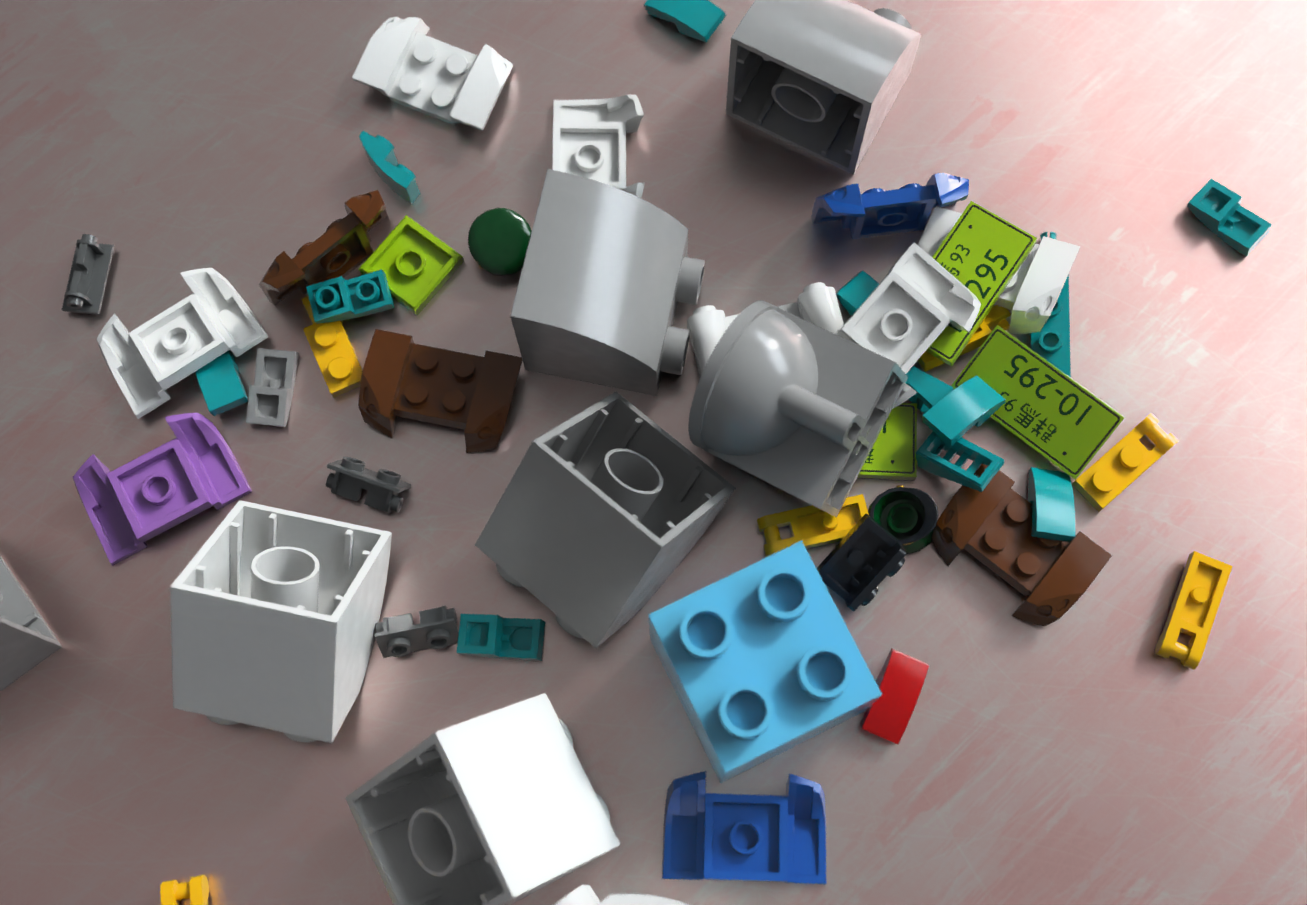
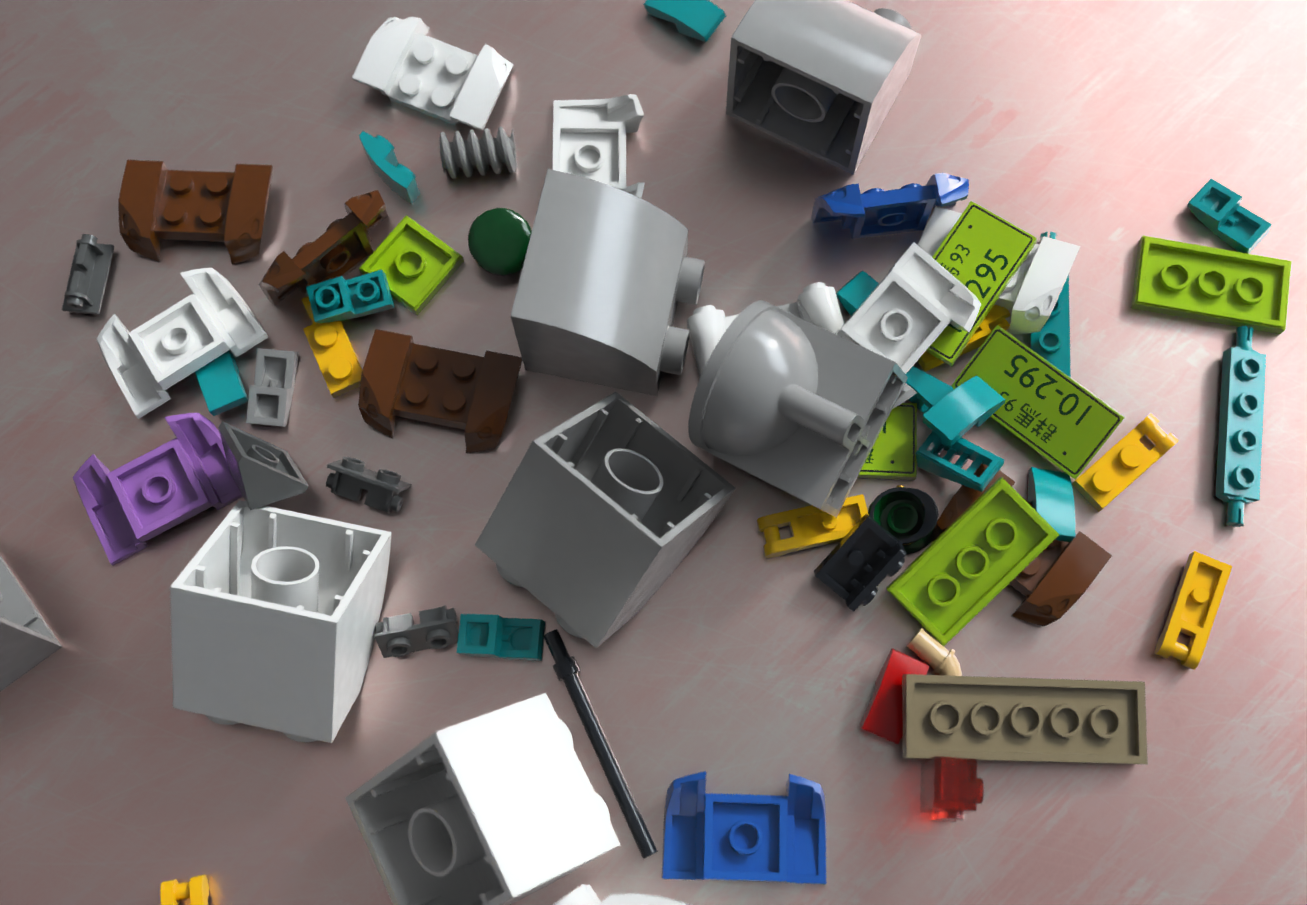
(193, 207): none -> reddish brown piece
(260, 468): none -> dark grey slope
(478, 152): none -> light grey piece
(567, 671): none -> black bar
(762, 661): medium azure piece -> none
(935, 654): none -> tan piece
(950, 788): none -> clear red brick
(972, 561): none -> lime tile
(1024, 719): none -> dark tan plate
(1211, 284): none -> lime tile
(1240, 426): none -> teal plate

